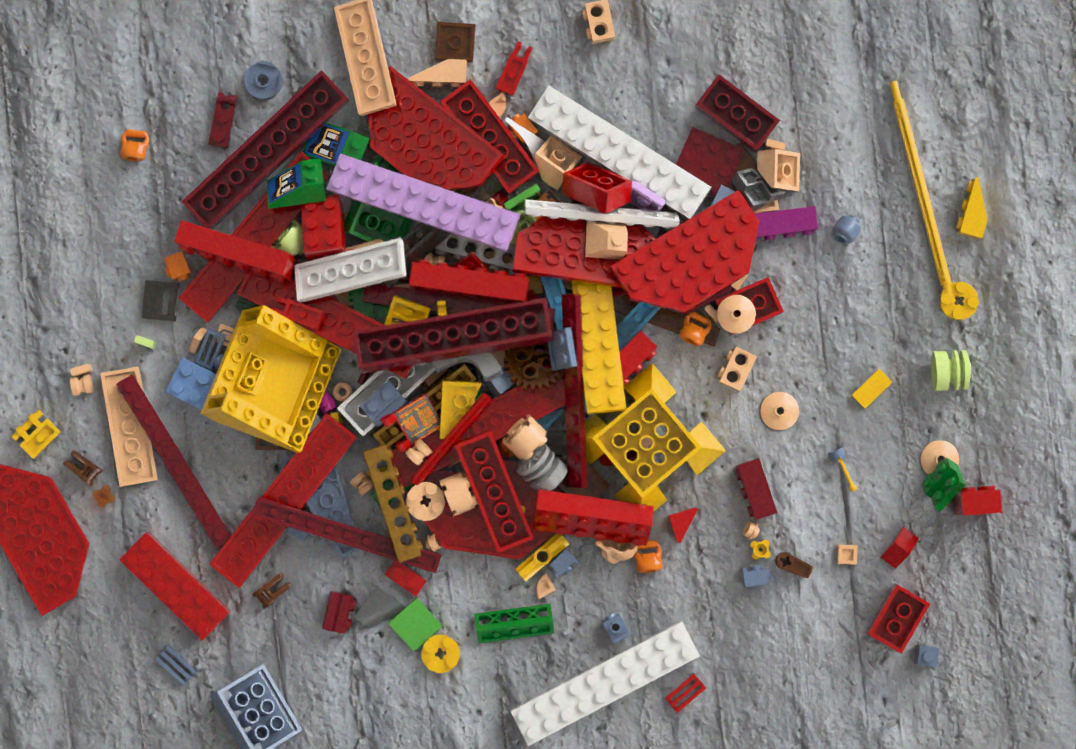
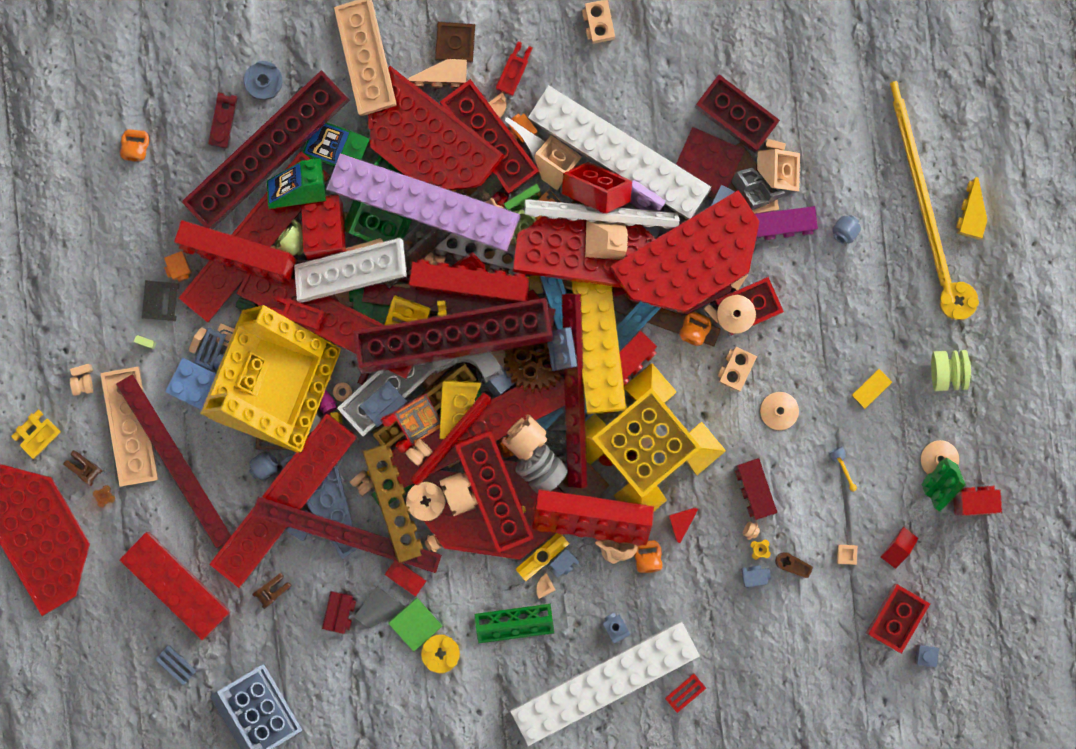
(263, 466): none -> sand blue head

